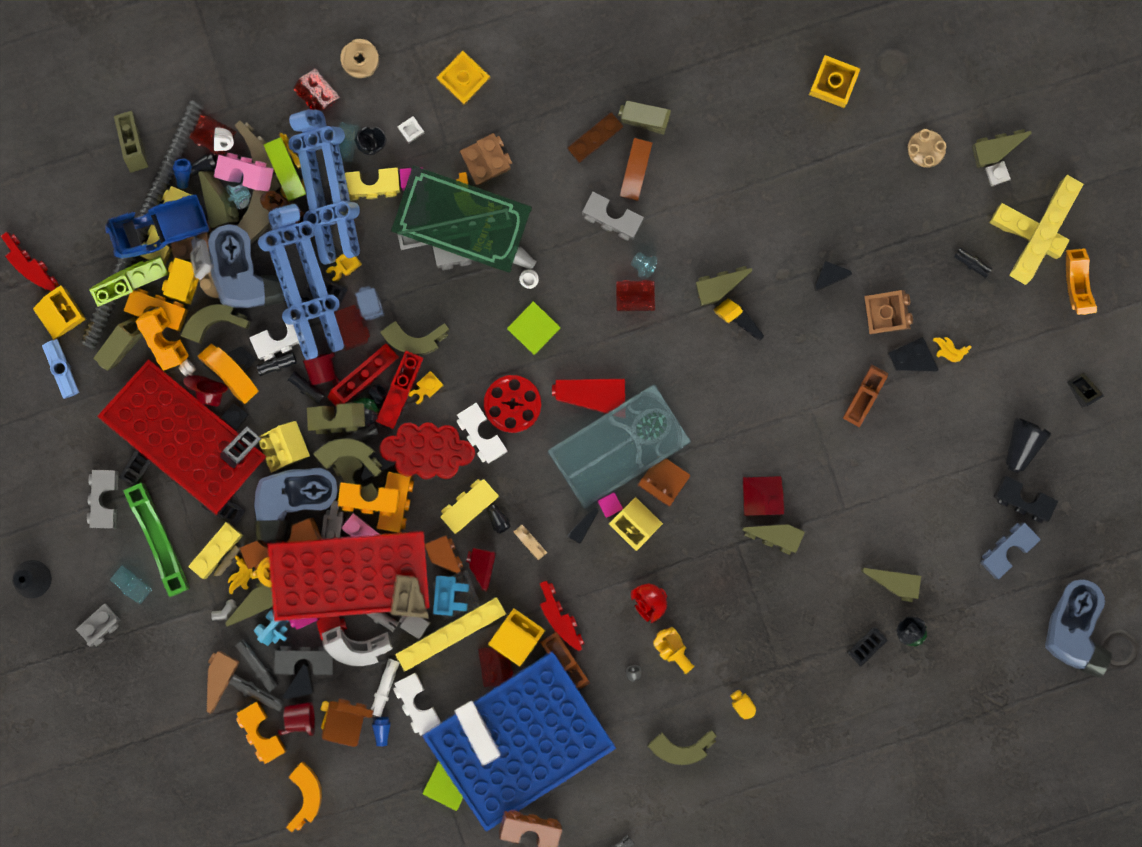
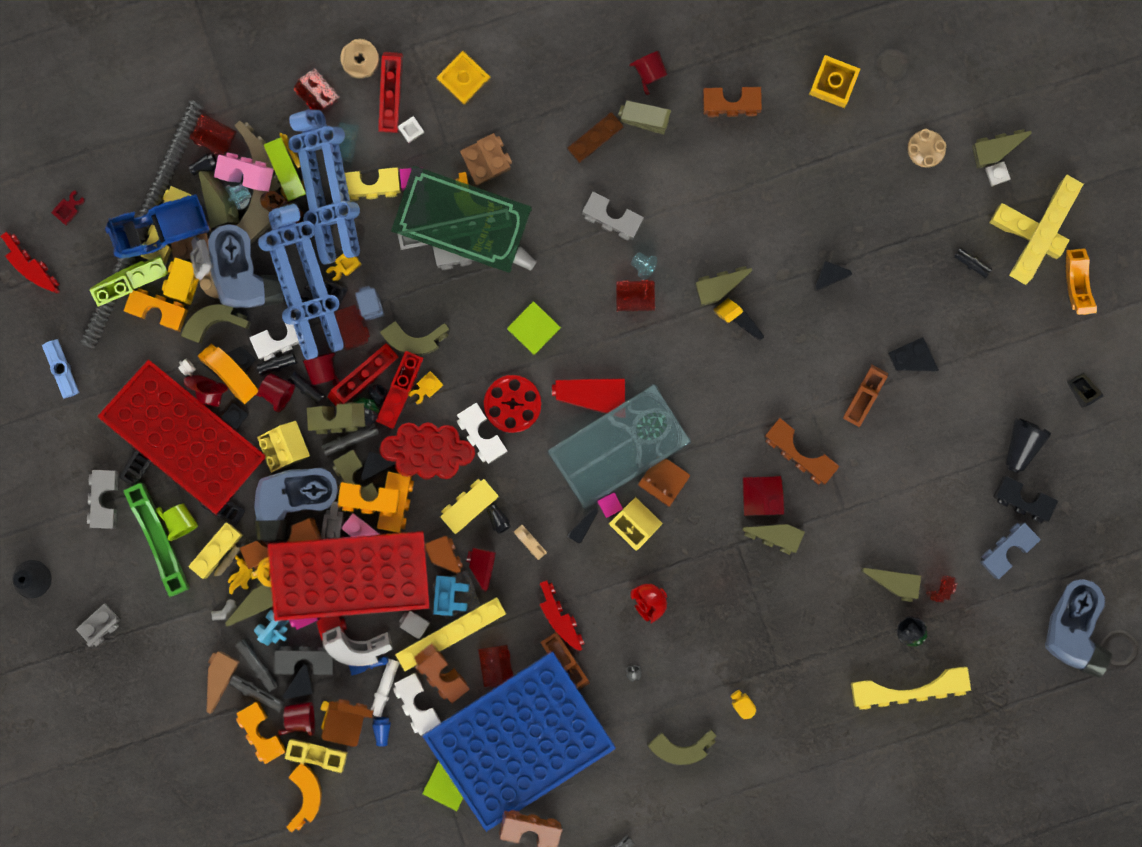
(59, 312): yellow slope -> none
(66, 210): none -> dark red plate
(118, 344): olive slope -> none
(130, 142): olive slope -> none
(131, 584): clear light blue slope -> none
(167, 353): light orange arch -> none
(178, 521): none -> lime hat
(182, 171): blue cone -> none
(223, 139): white piece -> none
(231, 456): black slope -> none
(276, 391): none -> dark red hat
(316, 754): none -> light yellow arch
(340, 448): olive arch -> none
(359, 669): none -> blue piece
(370, 140): black hair -> none
(384, 620): light grey pin -> none
(390, 91): none -> red slope
(407, 598): dark tan wing -> none
(431, 662): none -> dark orange arch
(477, 732): white slope -> none
(516, 637): yellow slope -> none
(529, 278): white plate -> none
(636, 169): dark orange slope -> none
(650, 69): none -> dark red hat
(672, 649): yellow piece -> none
(715, 103): none -> dark orange arch
(781, 436): none -> dark orange arch
(851, 652): black slope -> none
(888, 312): medium nougat plate -> none
(947, 587): none -> clear red bracket
(949, 351): yellow piece -> none
(950, 681): none -> light yellow arch

